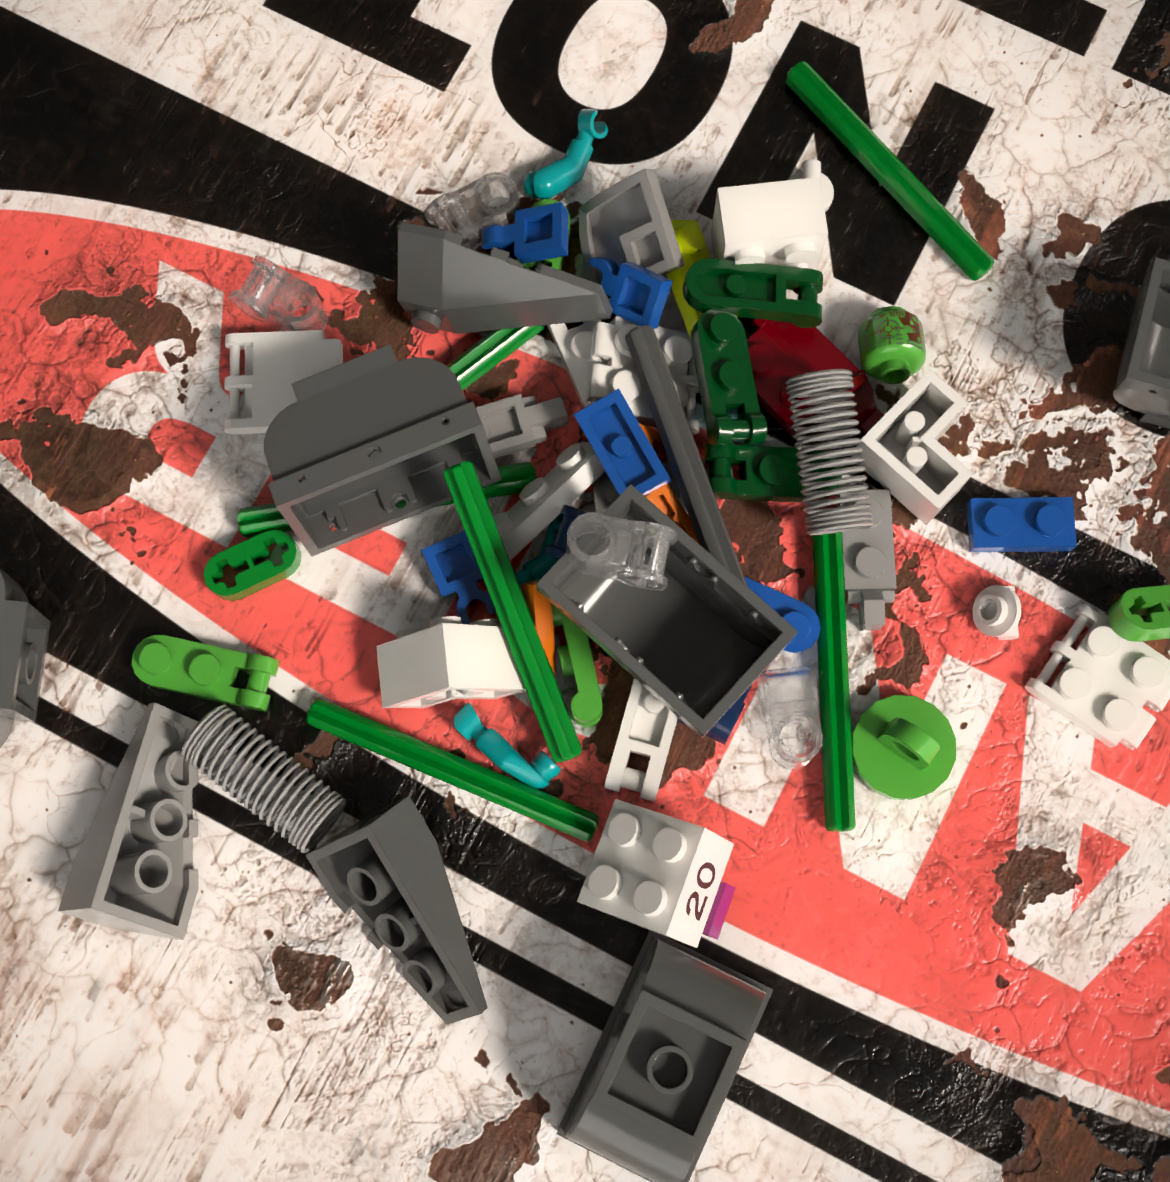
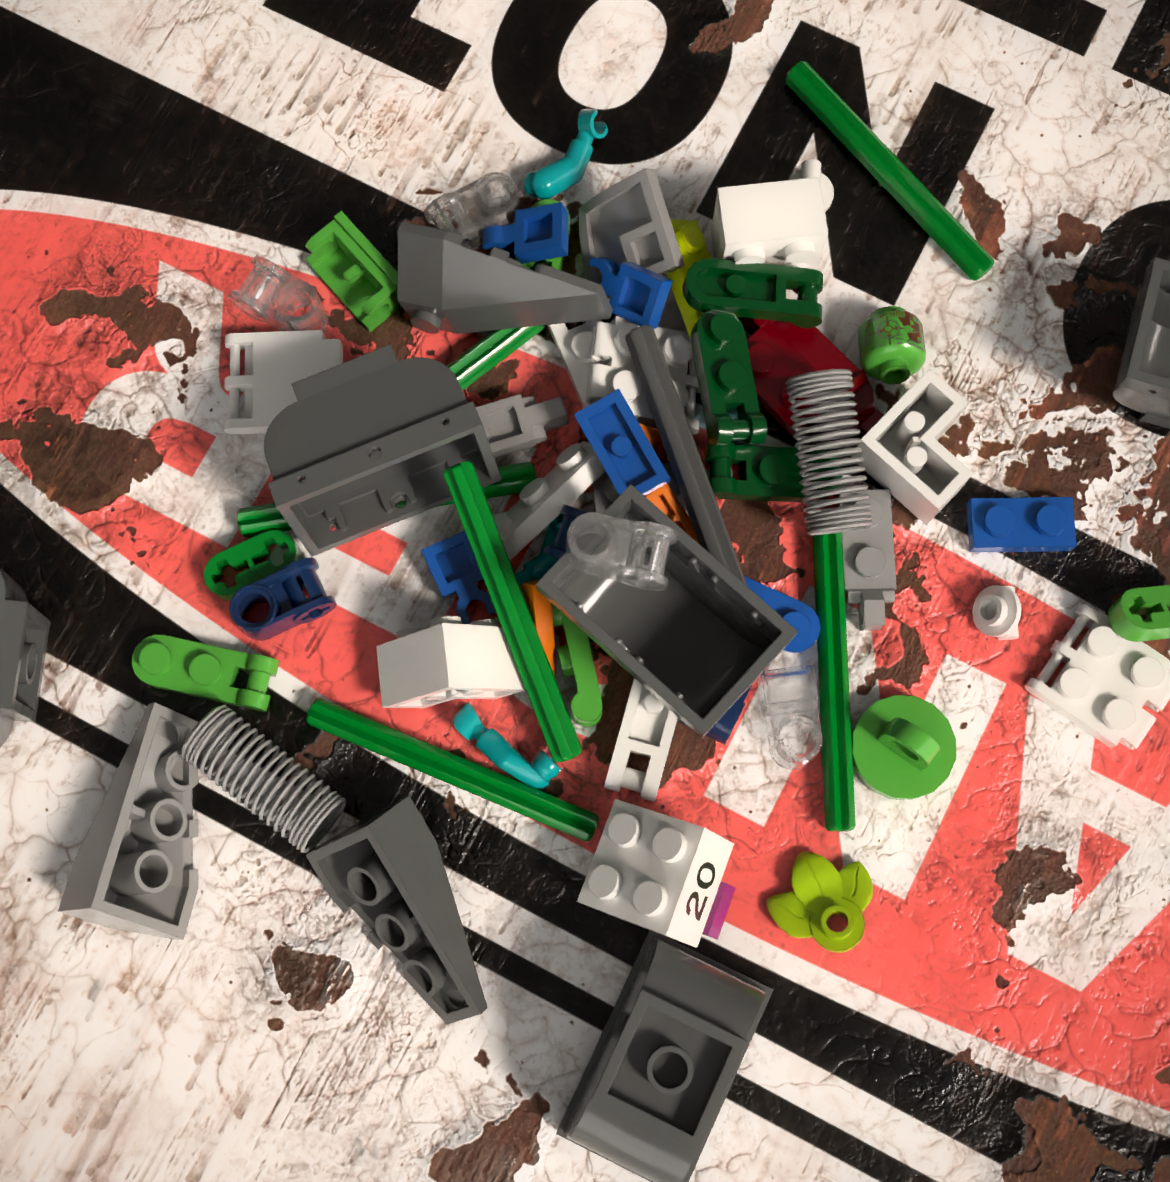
(285, 598): none -> dark blue piece
(354, 271): none -> bright green hinge
(819, 895): none -> lime plate

